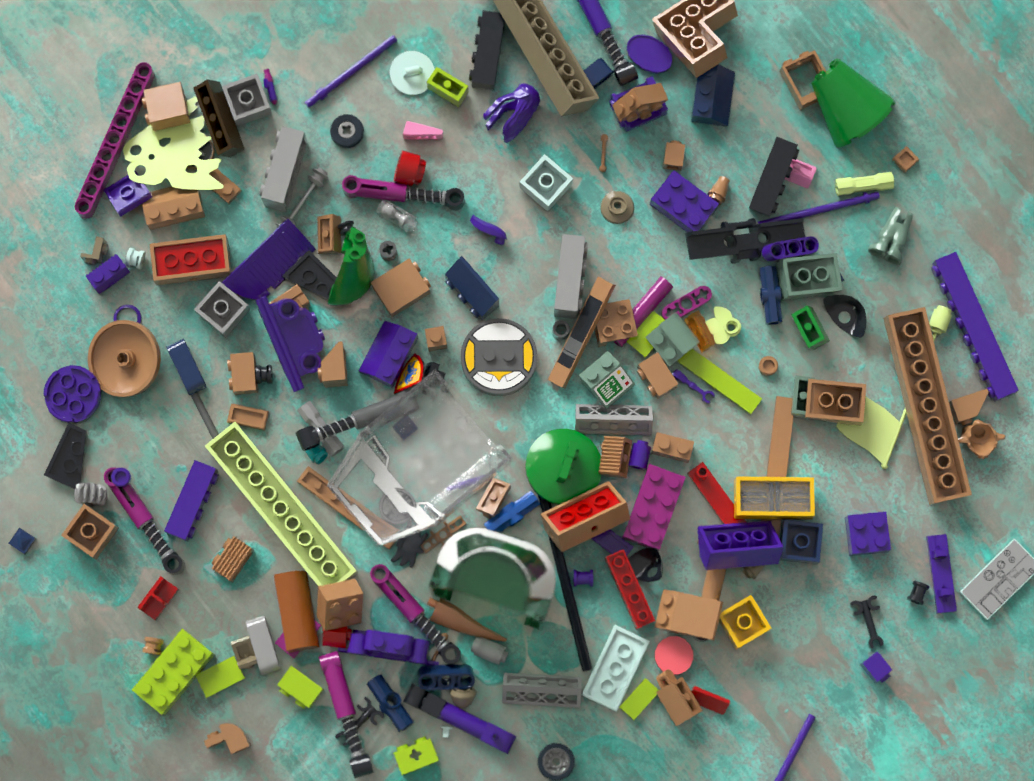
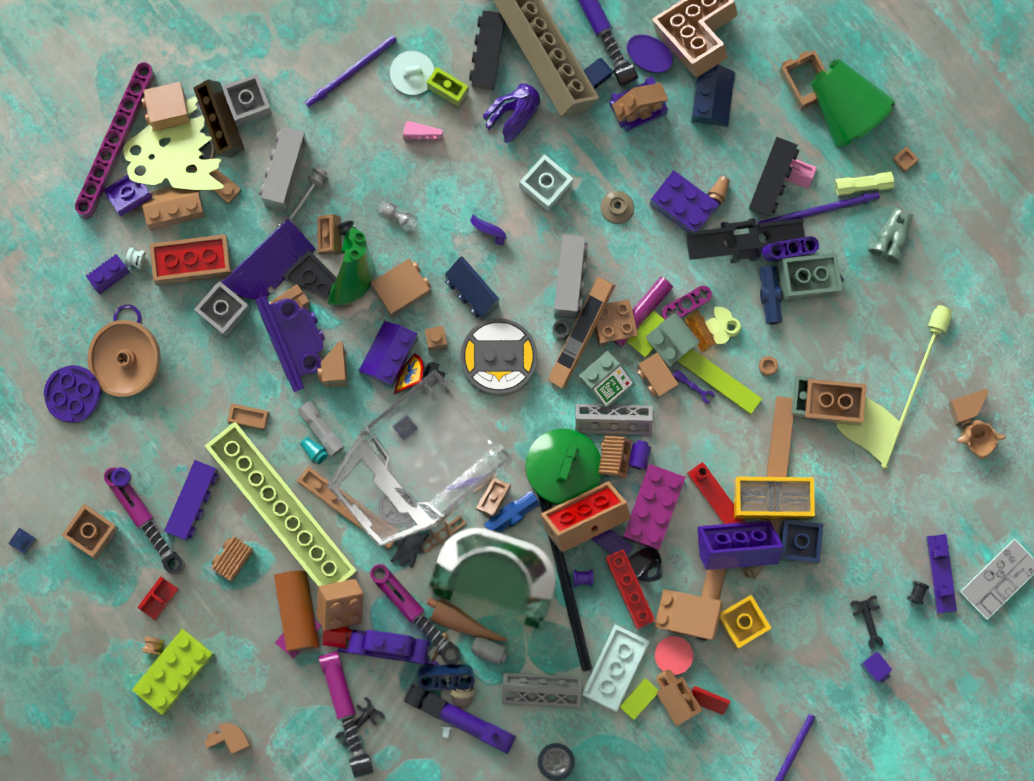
(68, 457): black wing -> none
(90, 494): light grey gear -> none
(99, 250): dark tan bracket -> none
(186, 367): dark blue beam -> none
(205, 416): dark grey bar -> none
(220, 676): lime piece -> none
(243, 373): medium nougat brick -> none
(244, 652): dark tan bracket -> none
(263, 645): light grey beam -> none
(264, 374): black wheel -> none
(269, 85): dark purple piece -> none
(300, 687): lime brick -> none
(312, 436): piece -> none
(347, 140): black bush -> none
(384, 693): dark blue piece -> none
(385, 256): dark grey bush -> none
(400, 192): piece -> none
(409, 169): red piece -> none
(409, 765): lime brick -> none
(604, 138): medium nougat hinge -> none
(672, 447): medium nougat brick -> none
(674, 155): medium nougat brick -> none
(810, 327): green brick -> none
(839, 303): black piece -> none
(867, 533): dark purple brick -> none
(927, 405): medium nougat brick -> none
(974, 326): dark purple brick -> none

